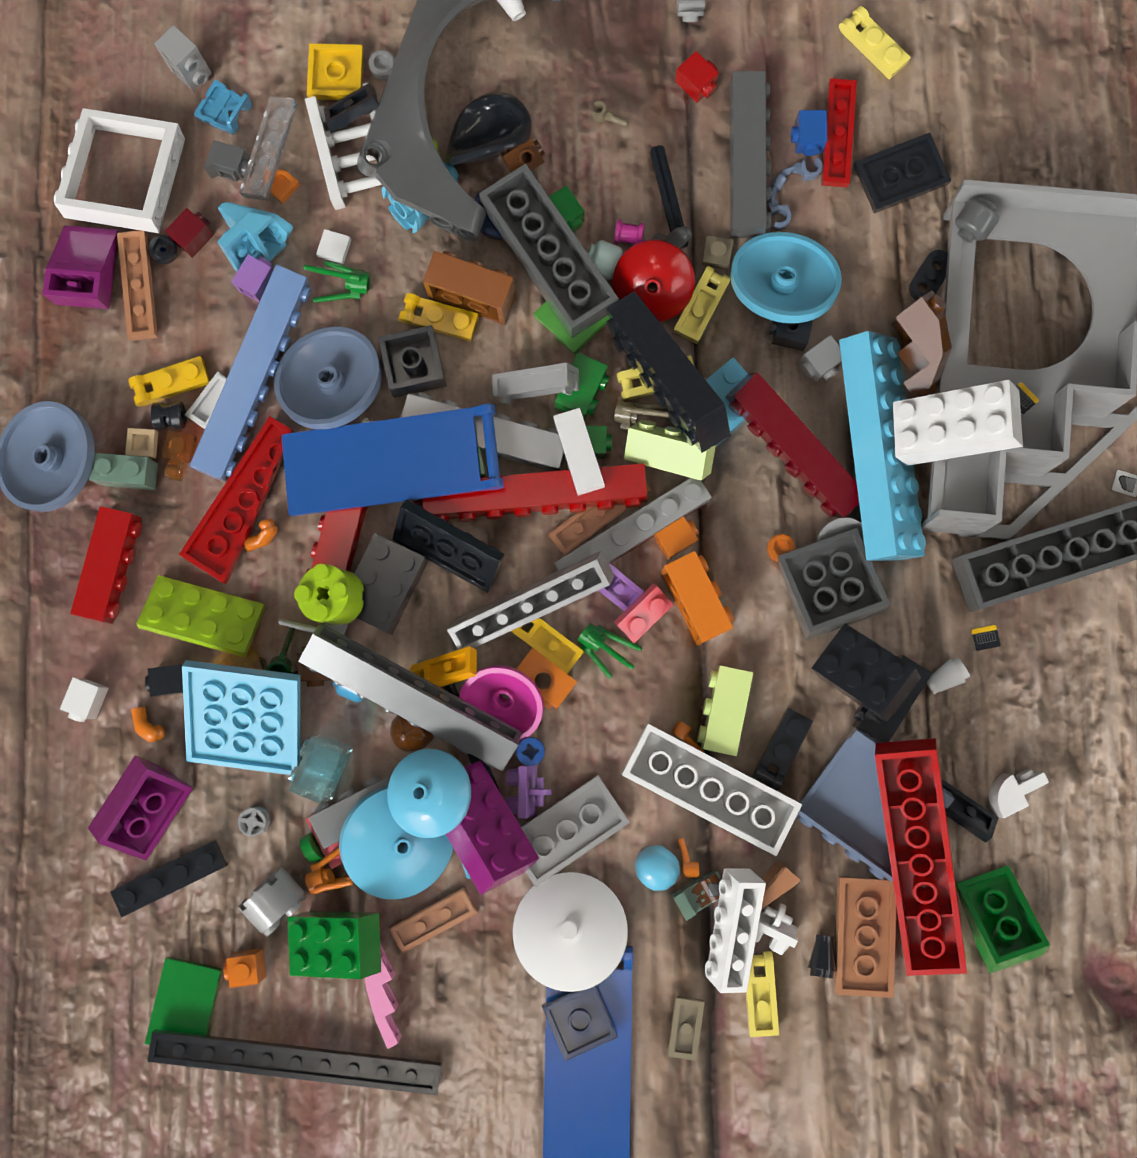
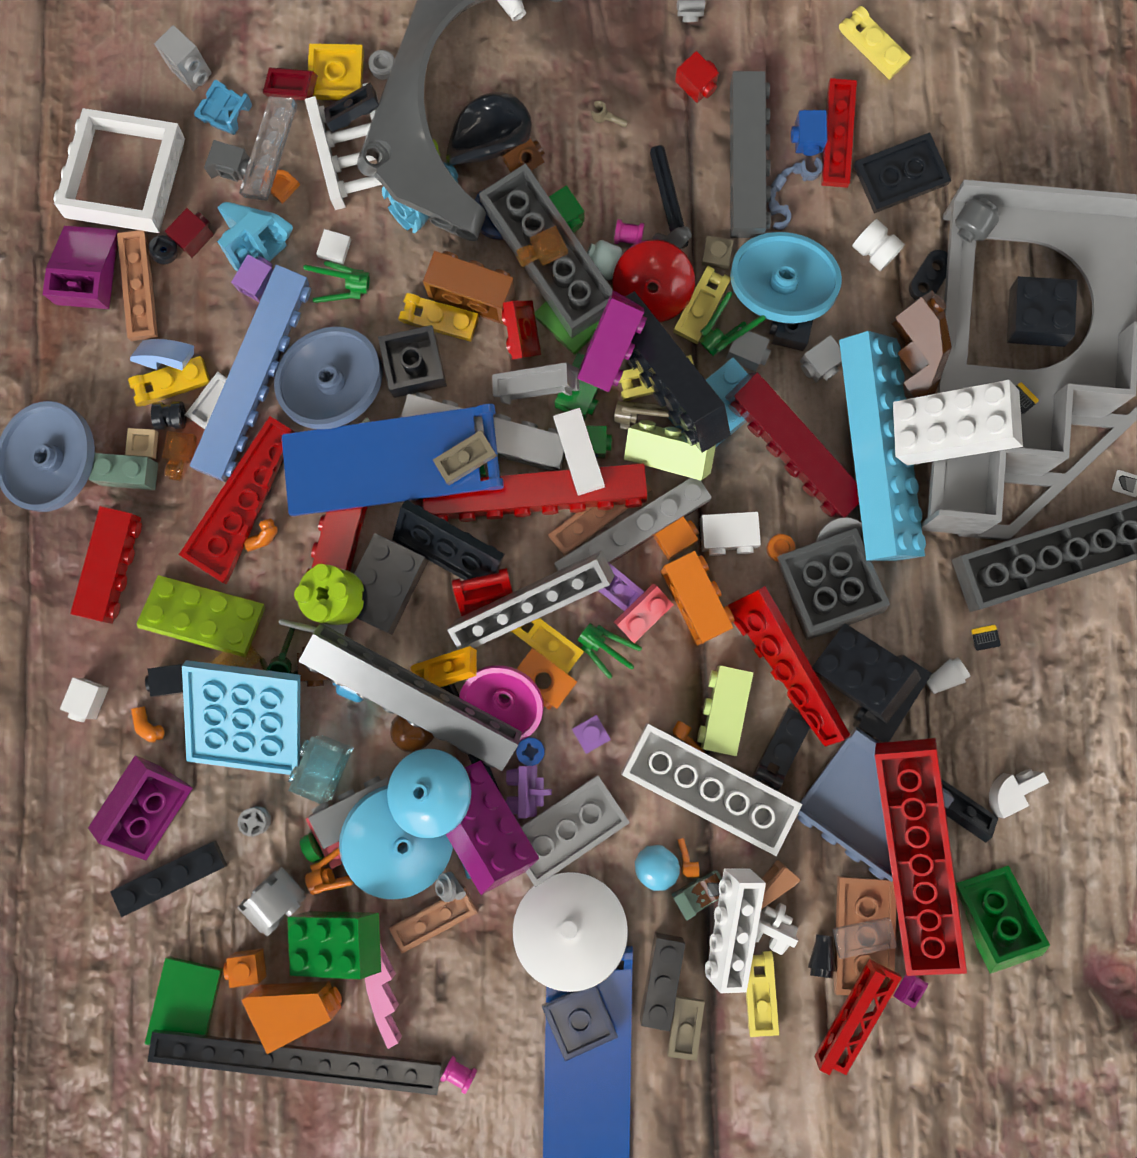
(163, 351): none -> light blue slope
(290, 83): none -> dark red tile
(290, 1010): none -> orange slope
(449, 888): none -> light grey plate
(458, 1075): none -> dark pink bush
(464, 457): none -> dark tan plate
(475, 599): none -> red plate
(521, 329): none -> red plate
(545, 246): none -> clear orange plate
(591, 734): none -> medium lavender brick
(611, 342): none -> magenta slope
(662, 981): none -> black brick
(714, 340): none -> green plant
(730, 532): none -> white brick
(750, 350): none -> light grey brick
(764, 624): none -> red wing
(852, 1014): none -> red fence
(864, 937): none -> clear tile
(878, 245): none -> white wheel
(911, 990): none -> magenta tile
(1042, 311): none -> black brick

